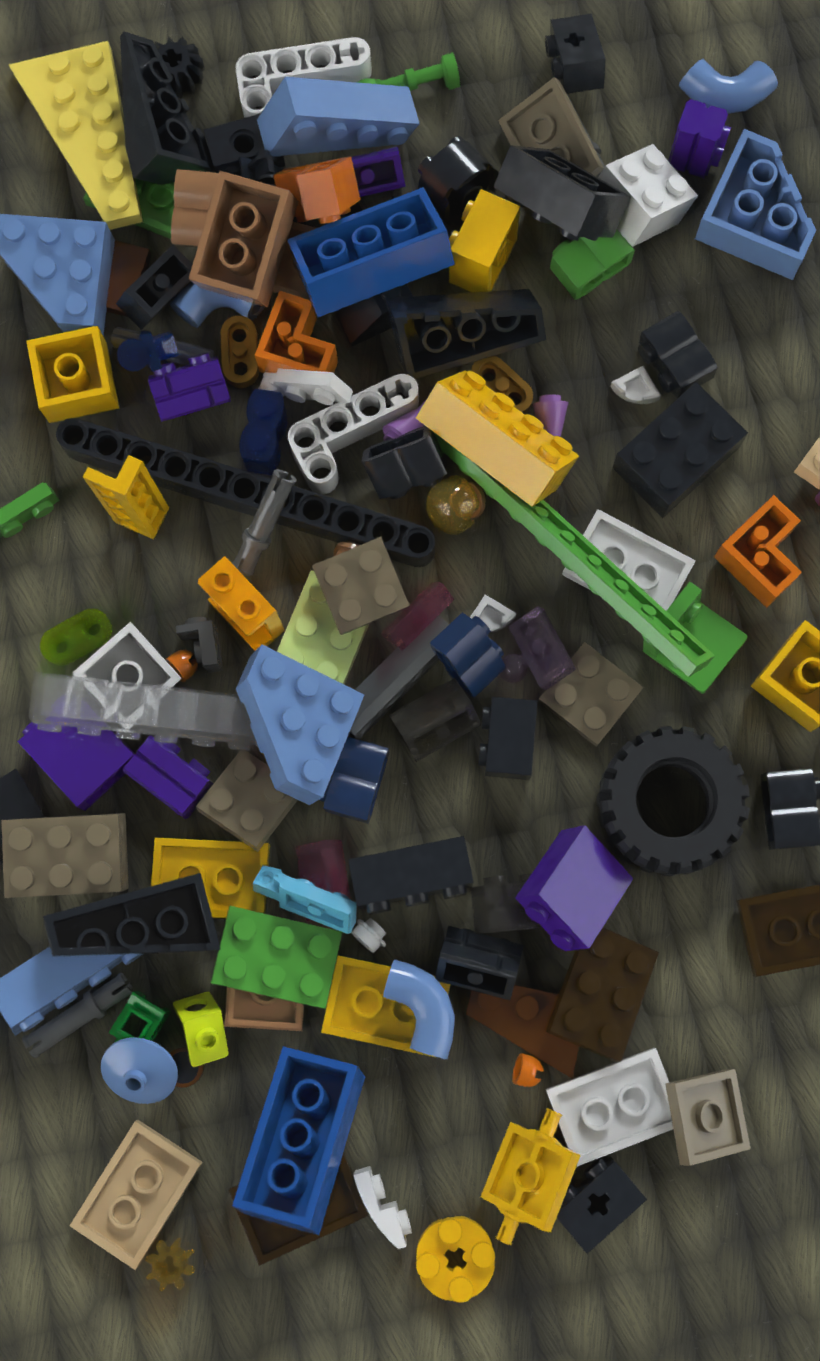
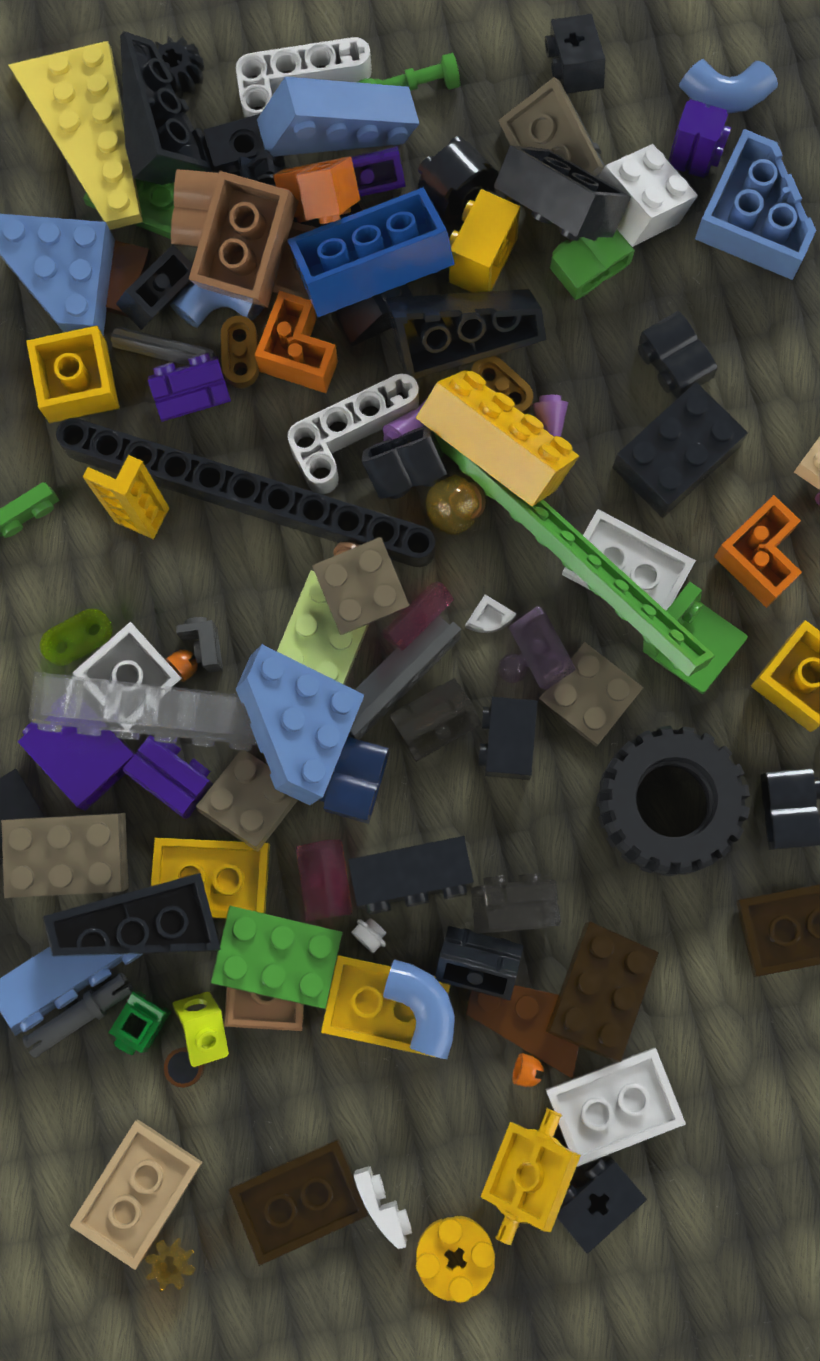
(139, 1070): medium blue dish -> none
(146, 351): clear blue hips -> none
(241, 604): light orange panel -> none
(257, 536): dark grey pin -> none
(265, 429): clear blue brick -> none
(300, 1140): blue brick -> none
(306, 899): medium azure hinge -> none
(309, 385): white hinge -> none
(469, 653): dark blue brick -> none
(574, 889): dark purple brick -> none
(636, 387): white tile -> none
(707, 1116): dark tan plate -> none

